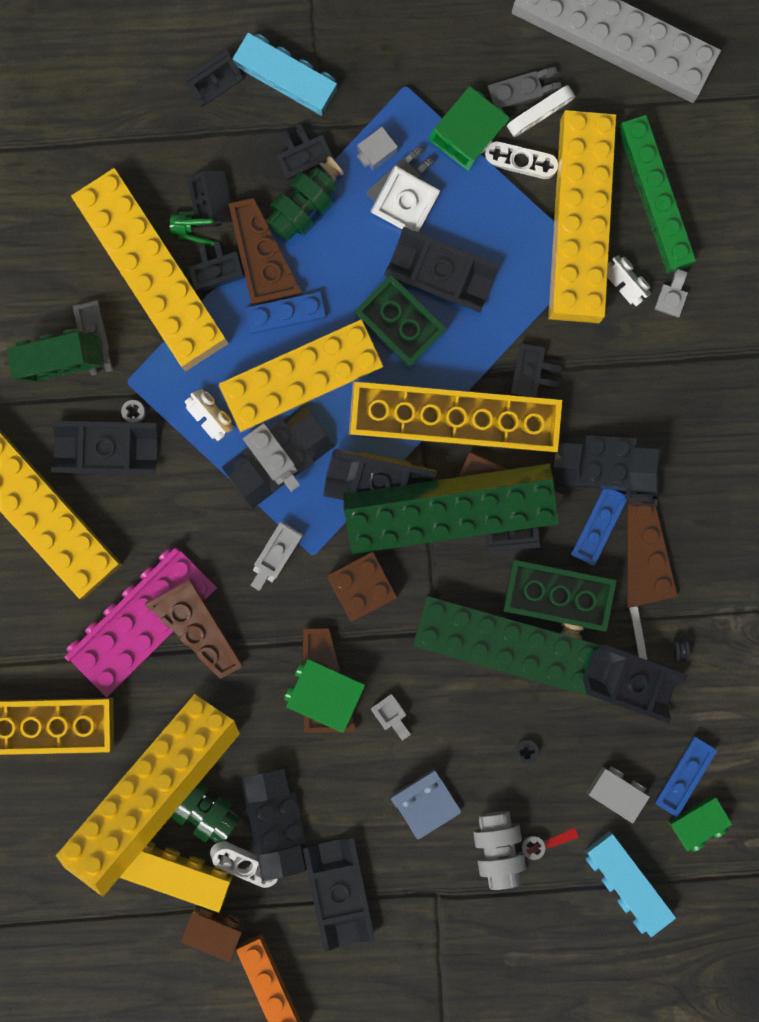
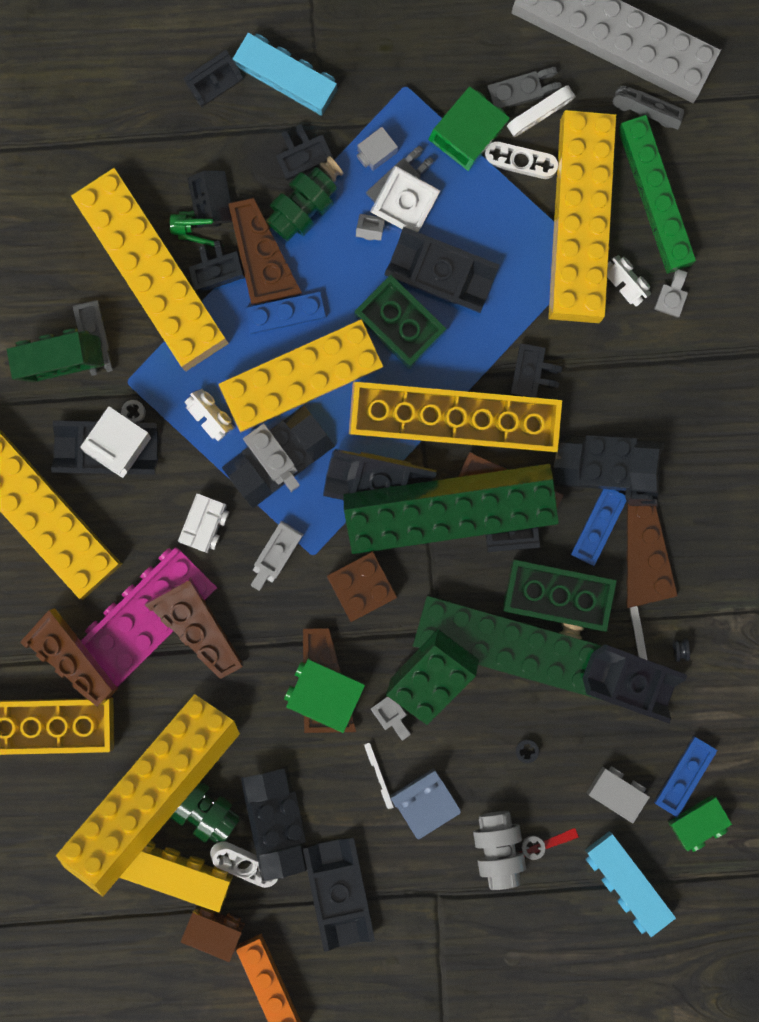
(62, 649): none -> reddish brown wing
(115, 442): none -> white piece
(203, 523): none -> white brick
(370, 227): none -> light grey plate
(384, 791): none -> white piece
(432, 677): none -> dark green brick
(645, 104): none -> dark grey hinge

